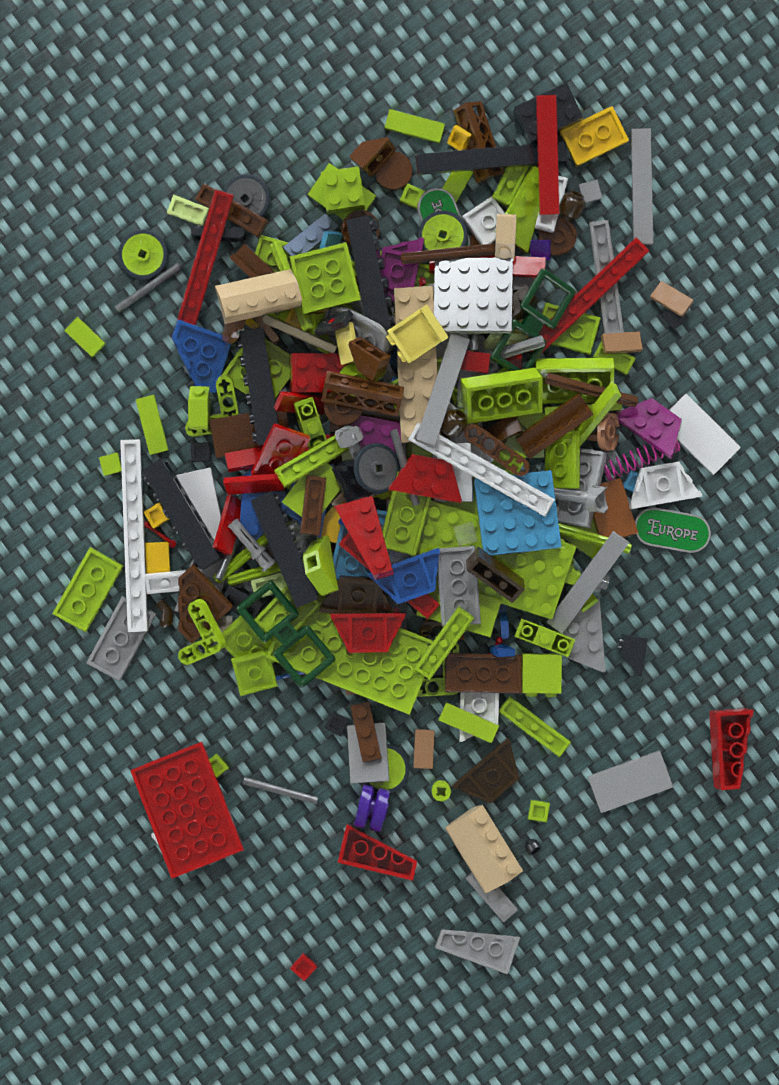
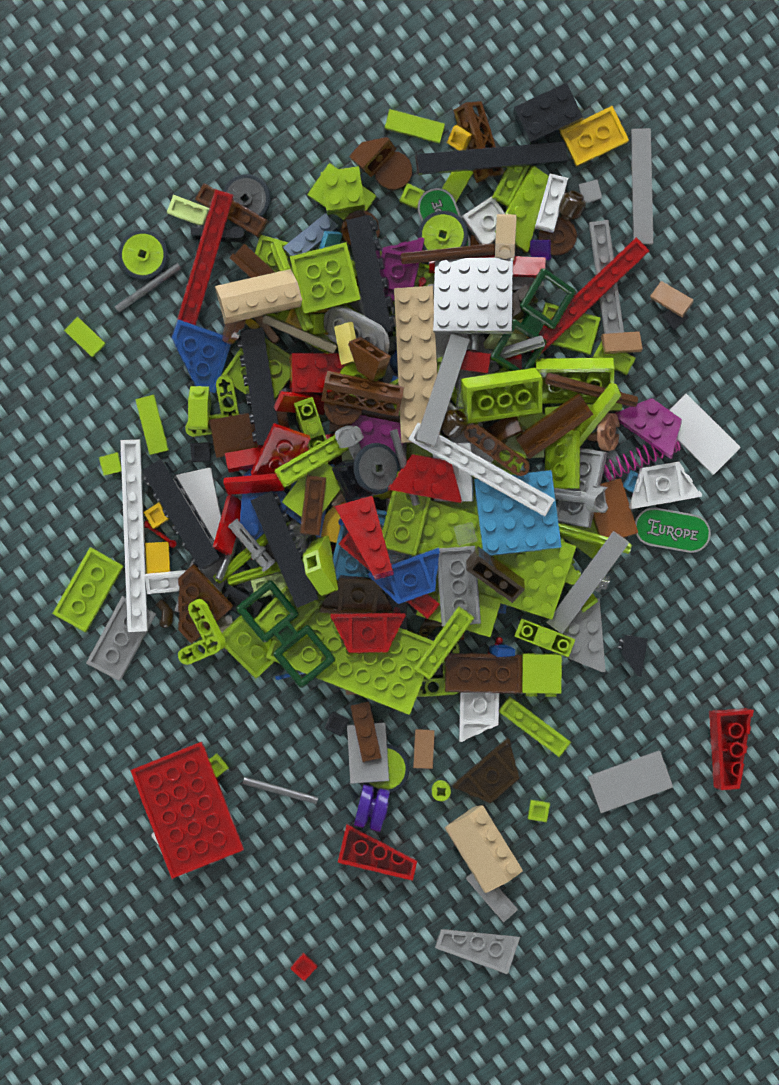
(254, 672): lime tile -> none
(333, 323): black tile -> none
(416, 334): light yellow panel -> none
(468, 722): lime tile -> none
(504, 625): blue tile -> none
(532, 847): black hinge -> none
(547, 154): red tile -> none

